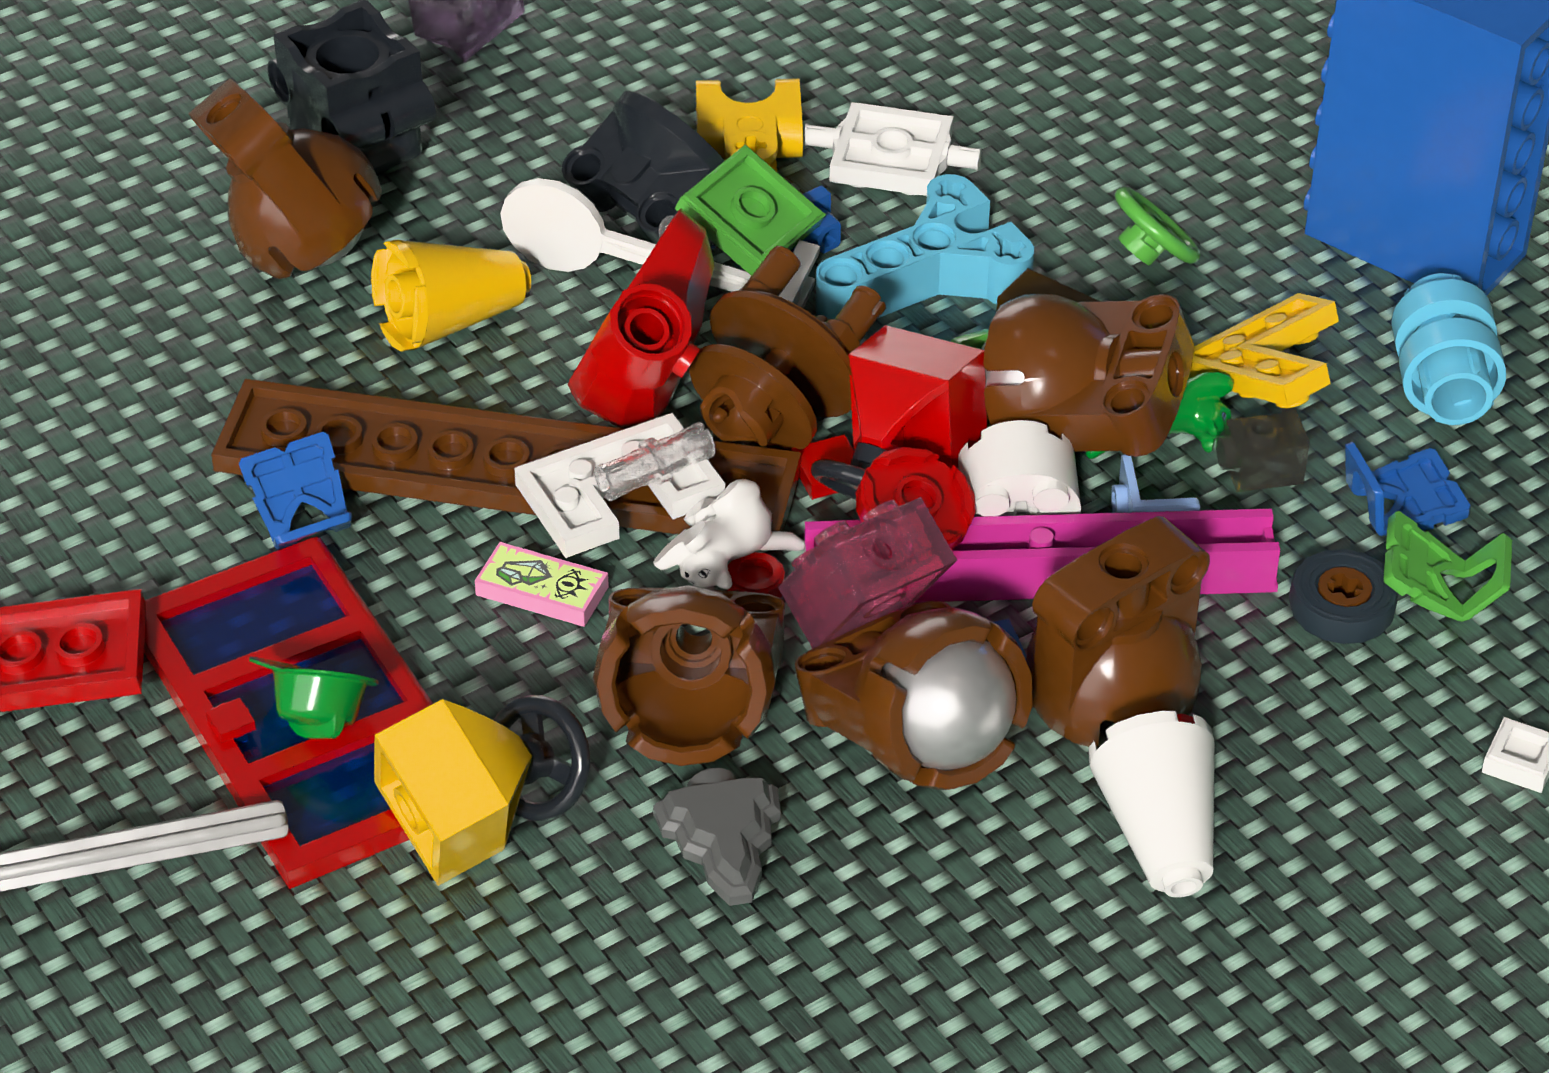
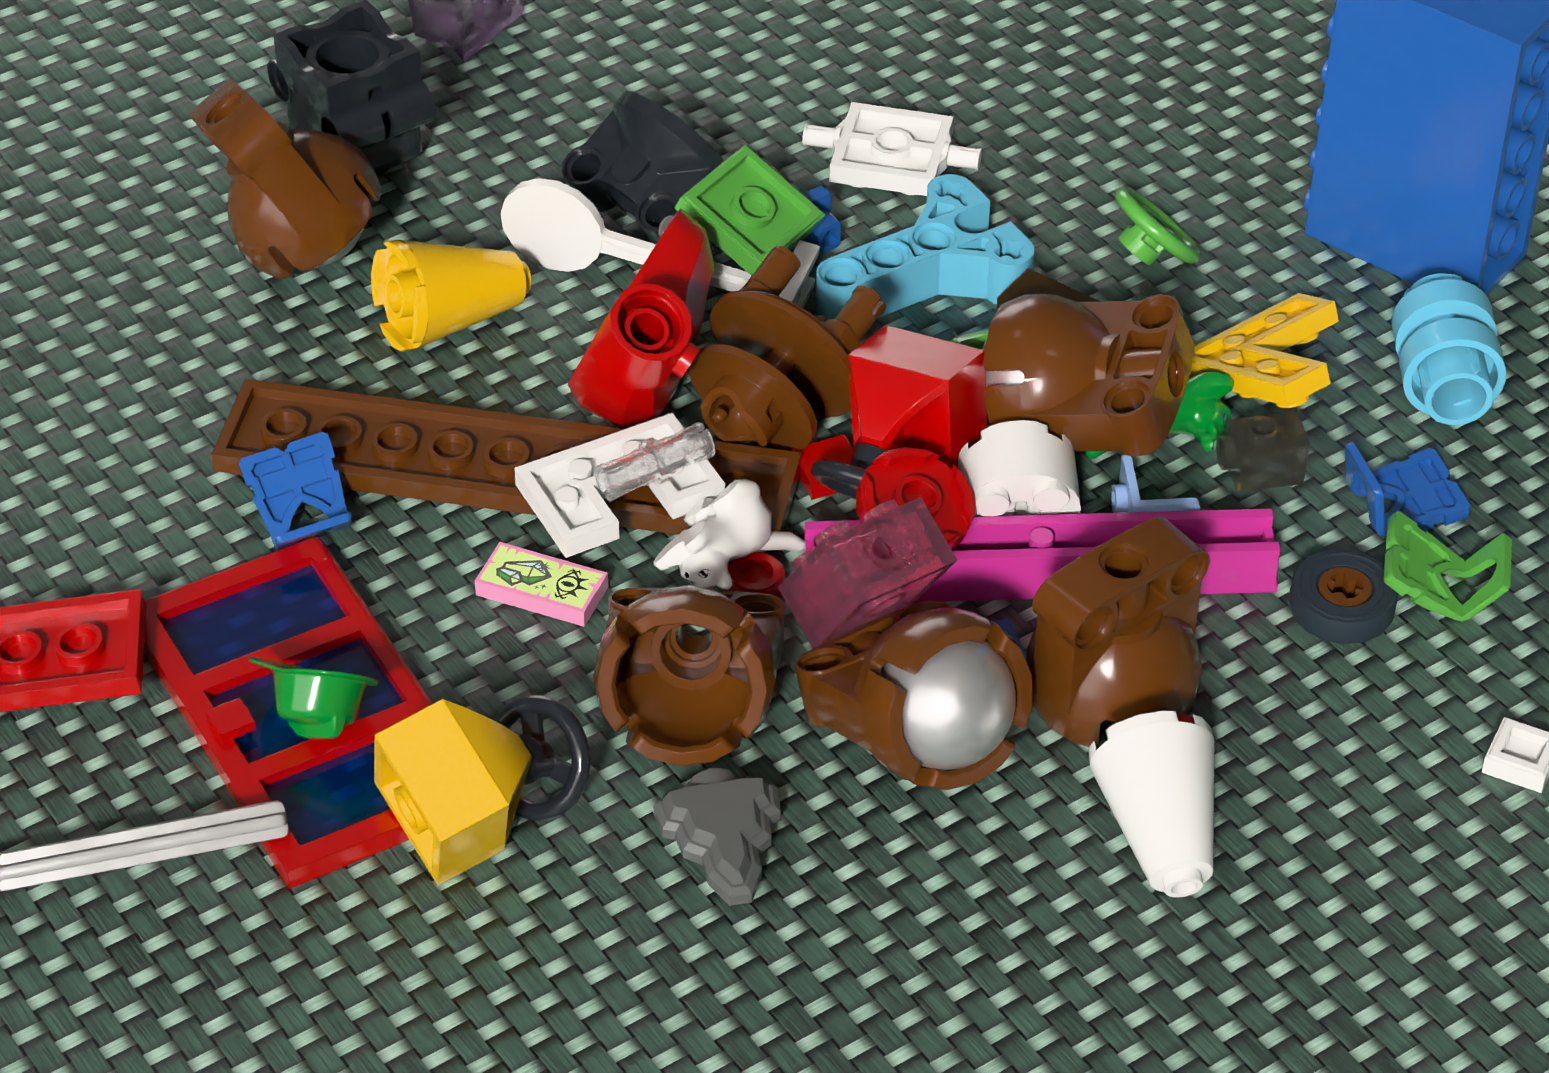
(767, 127): yellow piece -> none

